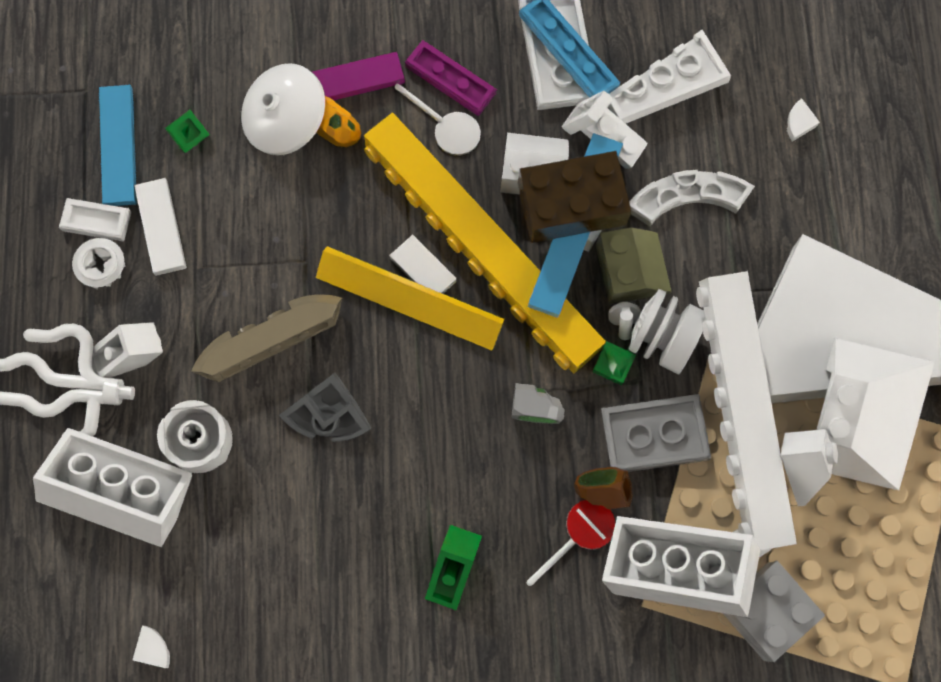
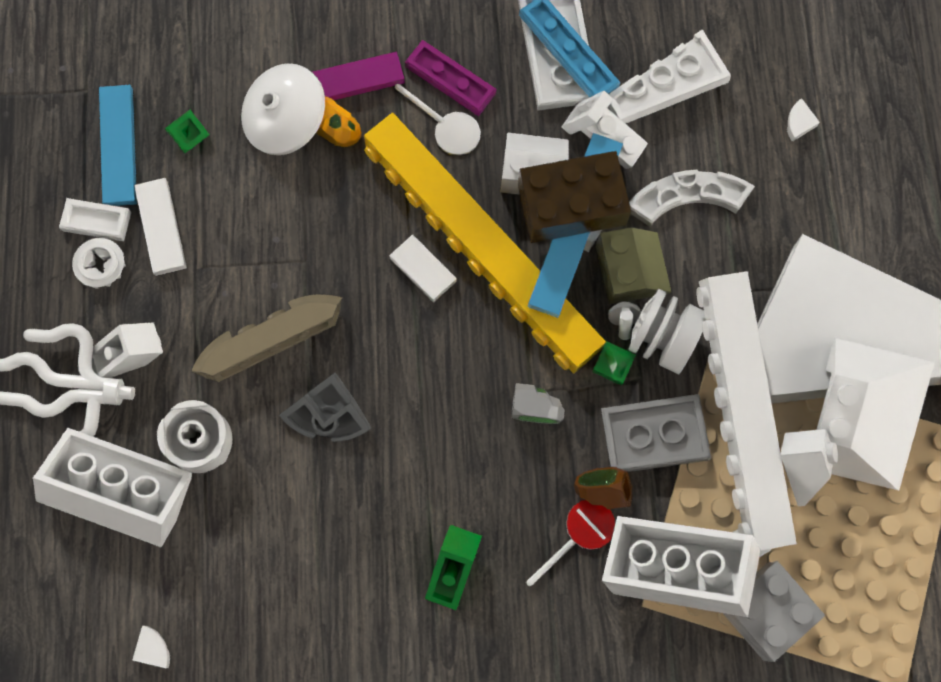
(409, 298): yellow tile -> none

